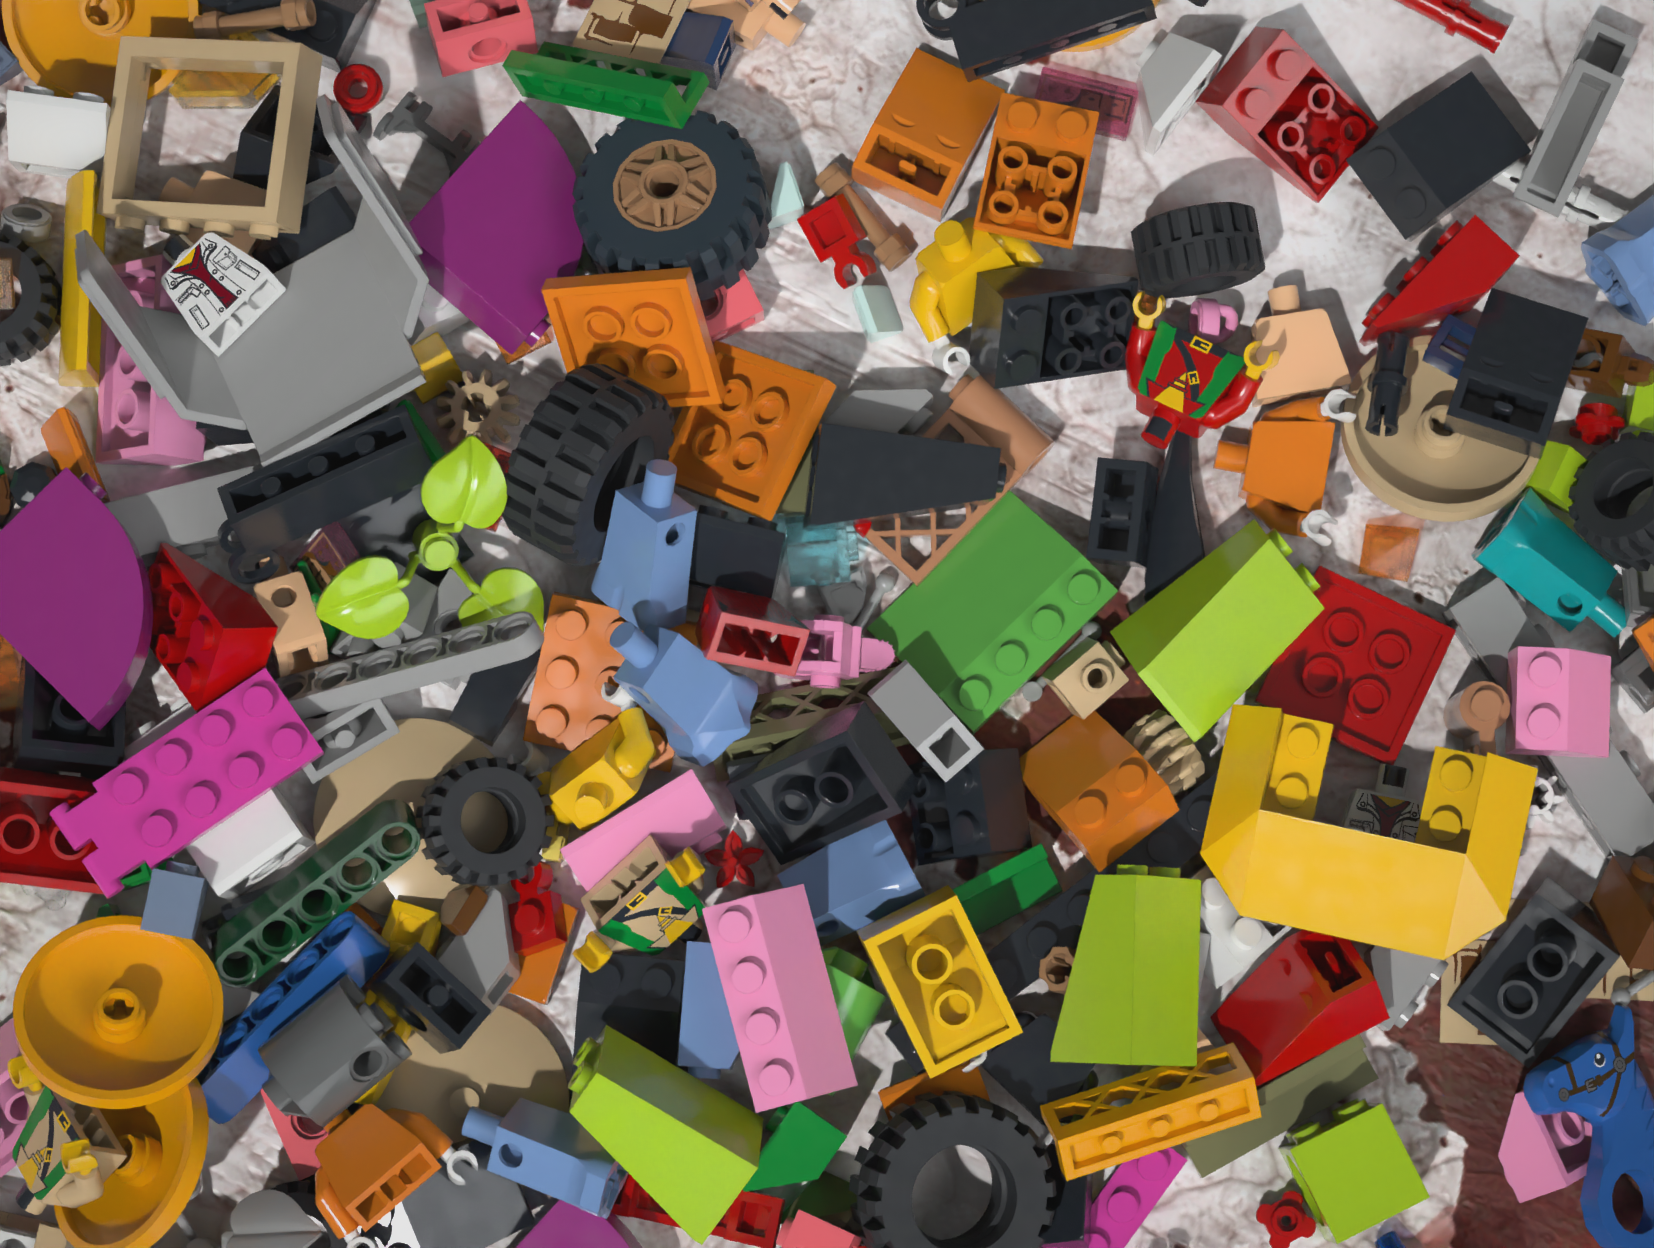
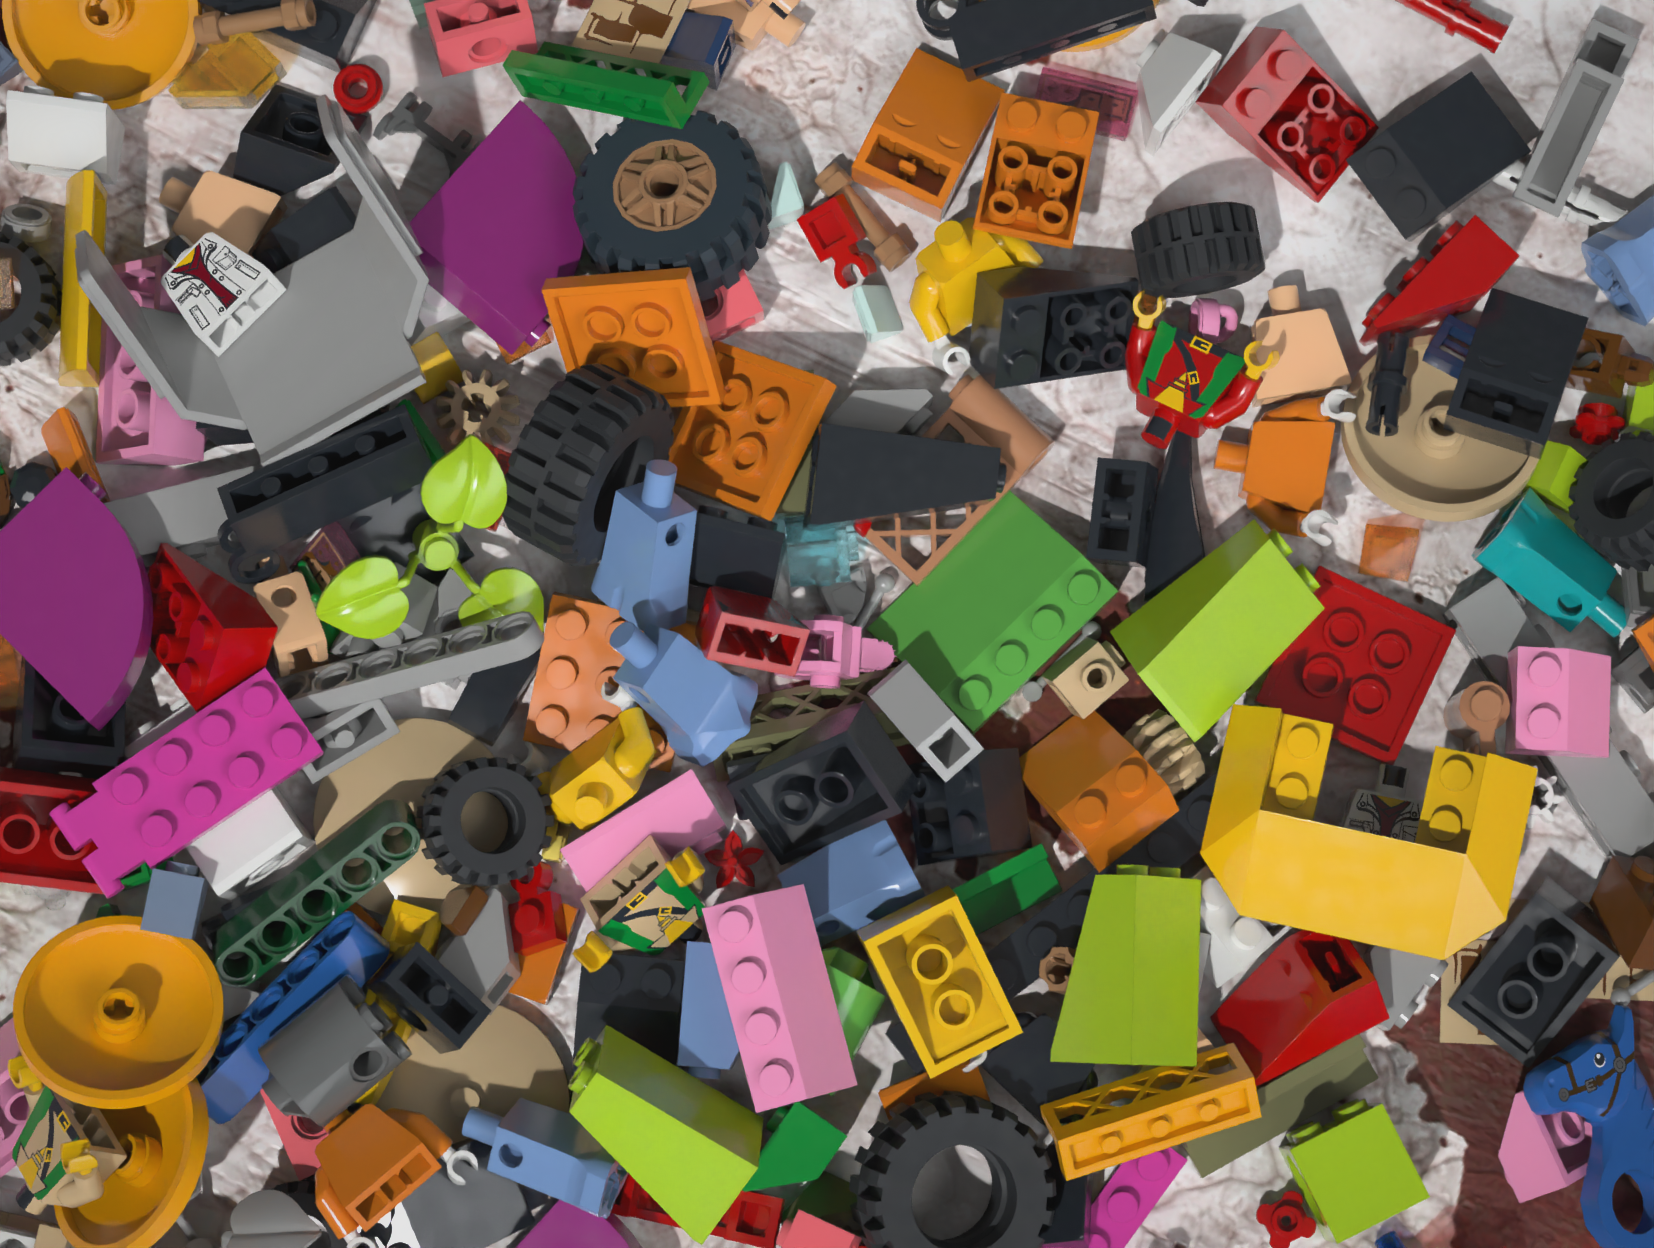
(291, 141): tan window -> none

